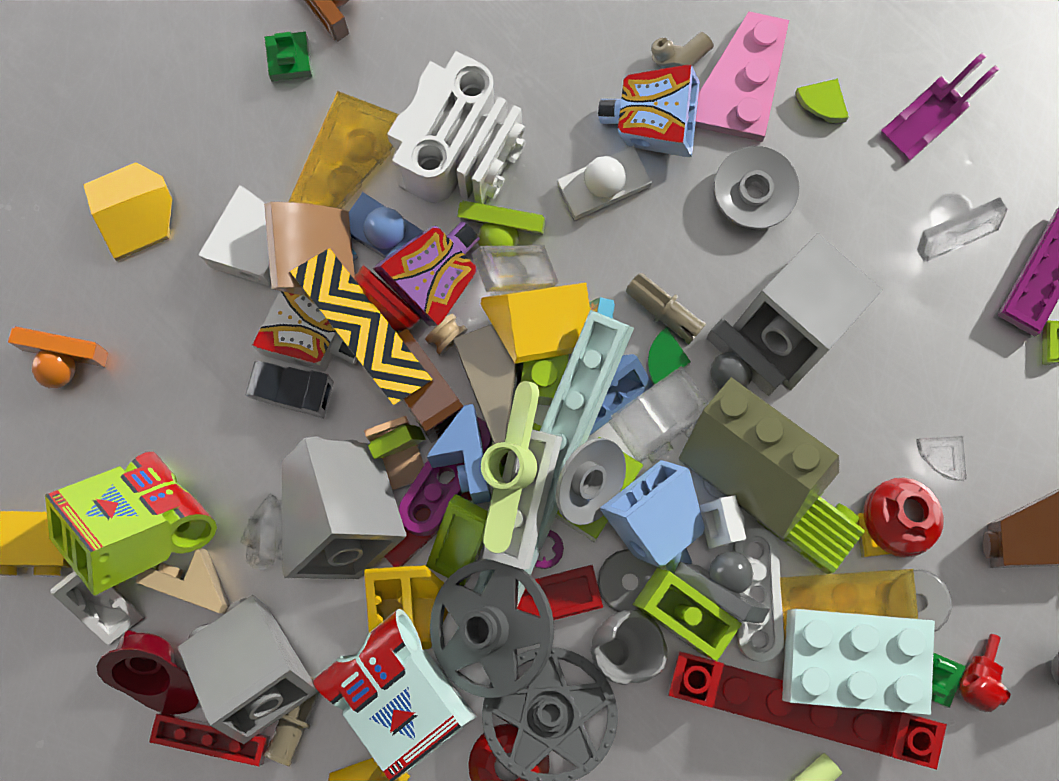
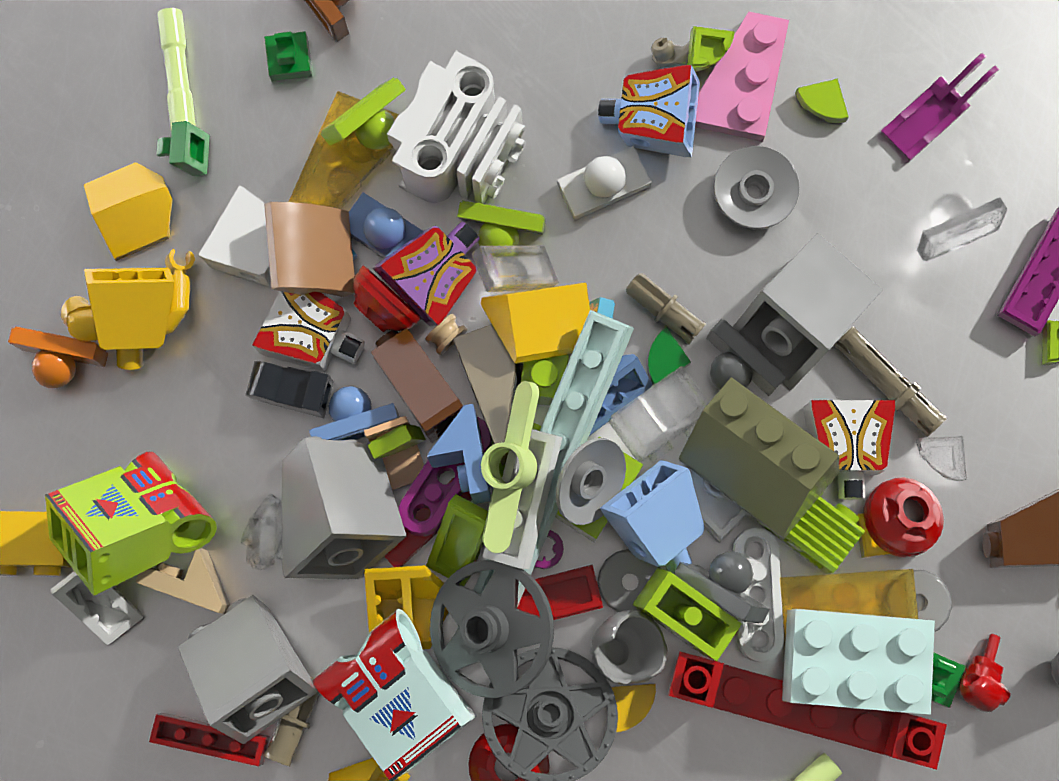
(130, 308): none -> yellow torso
(147, 672): dark red piece -> none
(174, 45): none -> yellowish green piece
(186, 148): none -> green tile
(352, 415): none -> medium blue tile
(361, 326): sticker -> none
(367, 118): none -> lime tile
(633, 704): none -> yellow tile
(708, 46): none -> lime tile
(722, 522): white plate -> none
(858, 434): none -> torso
(890, 381): none -> dark tan pin

